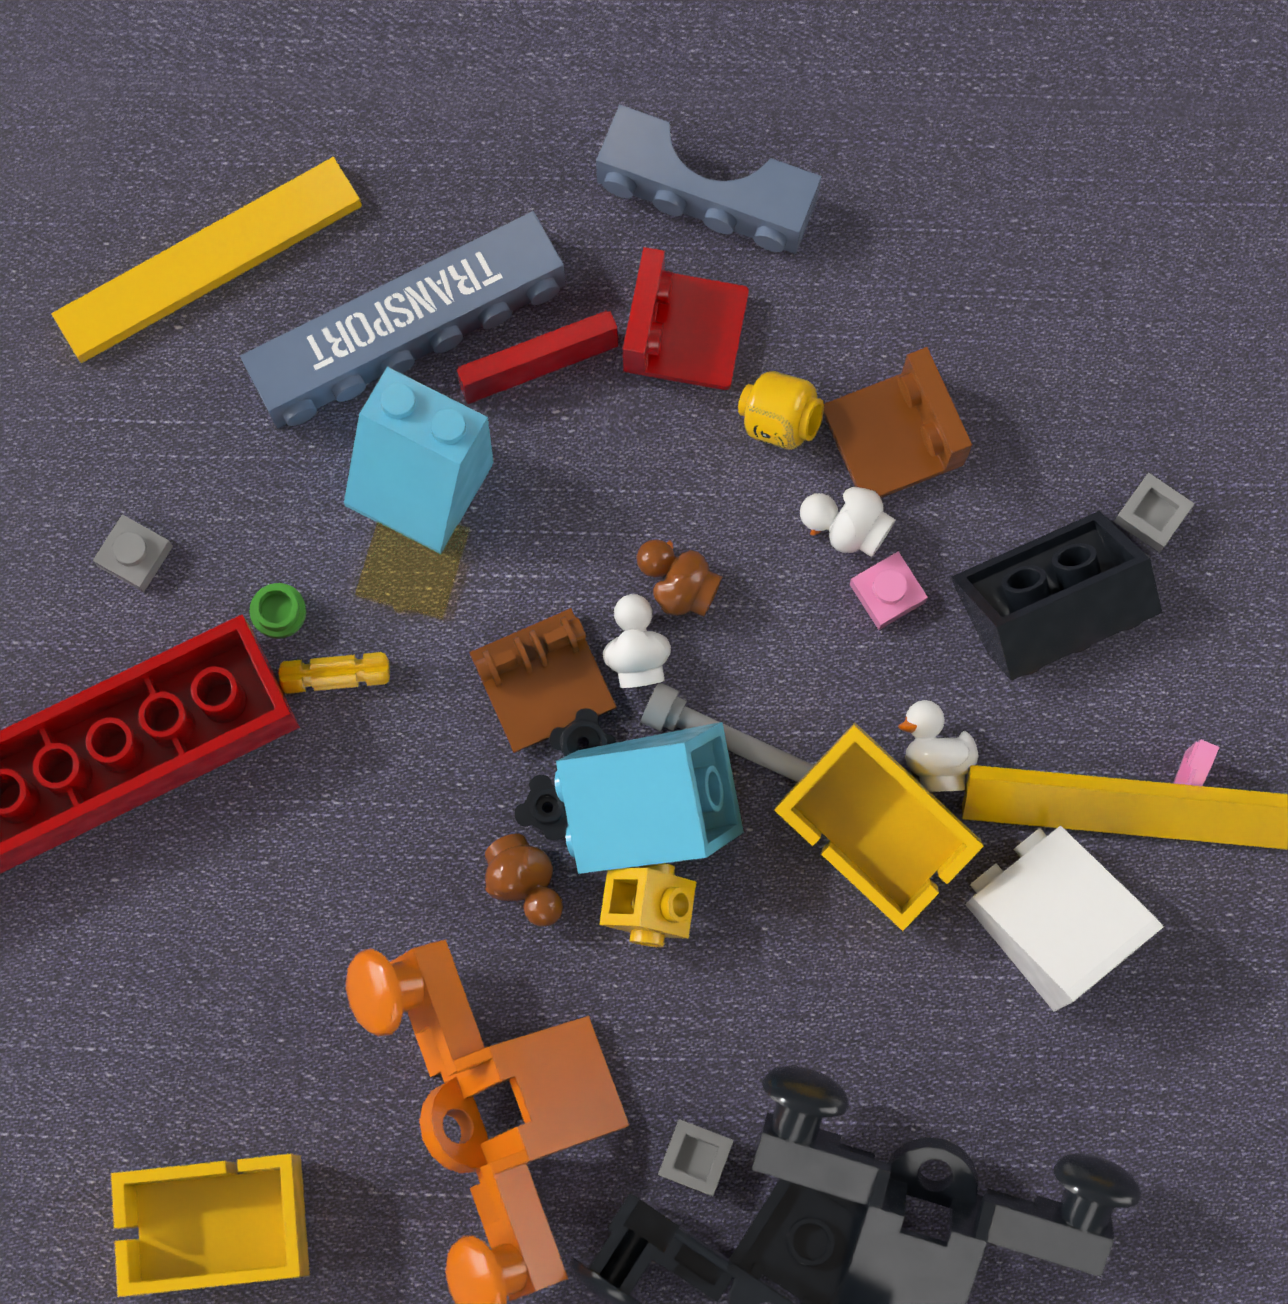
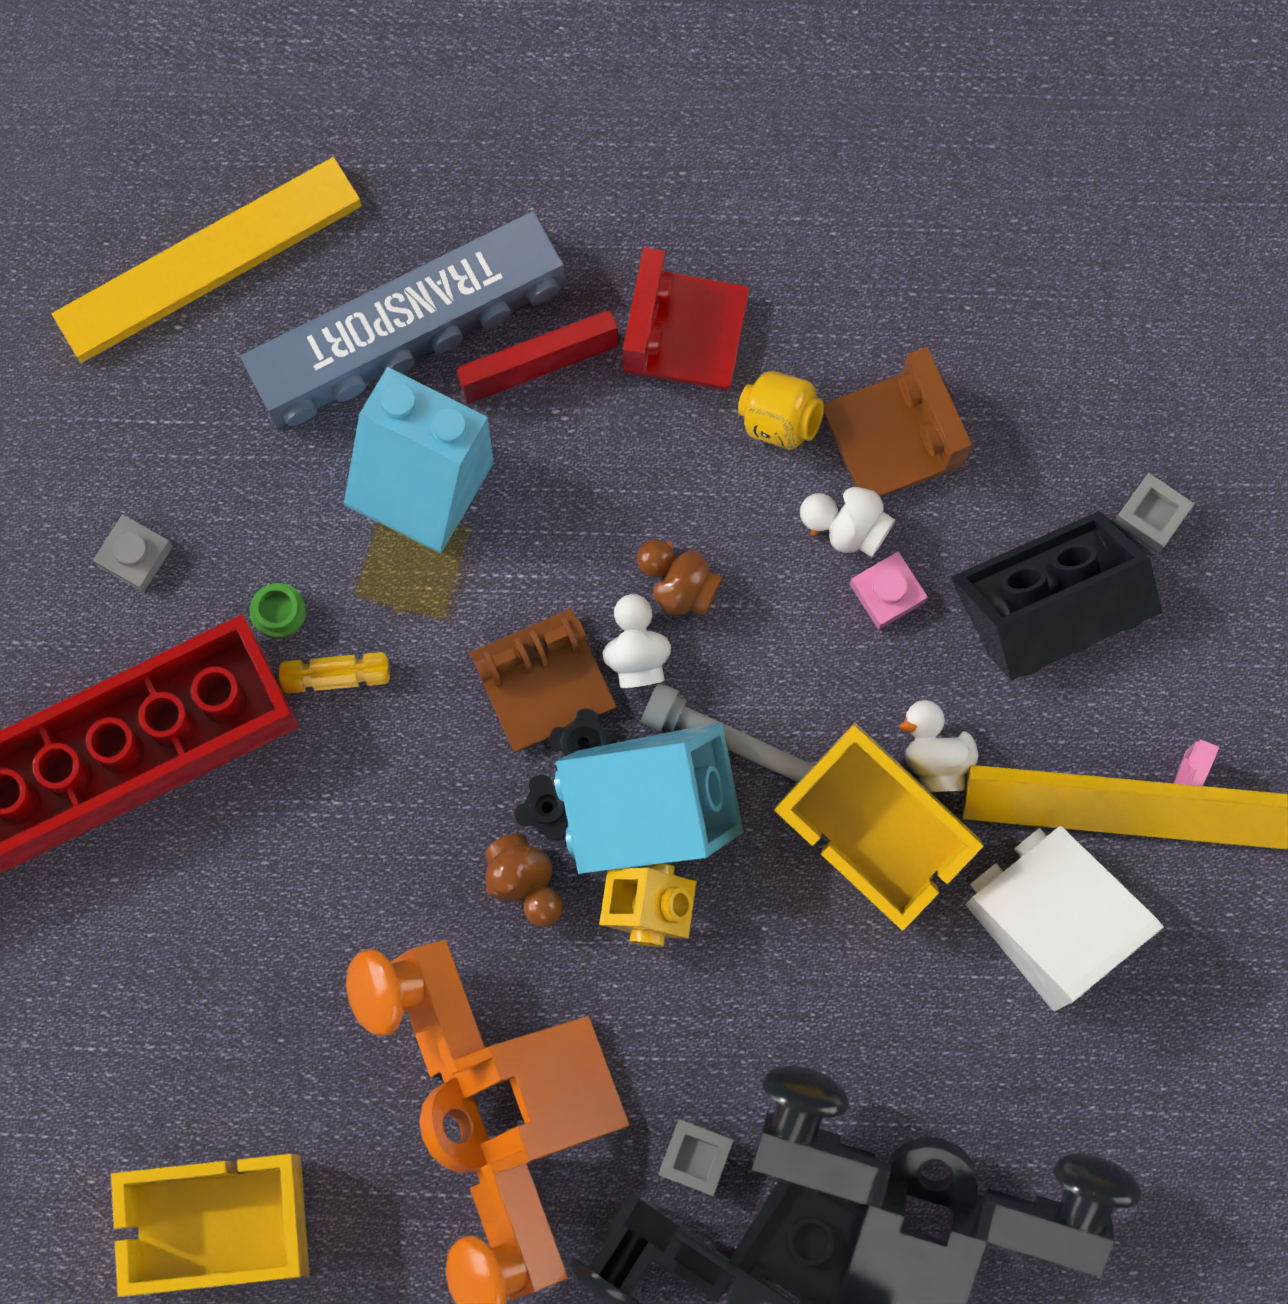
(765, 206): sand blue arch -> none

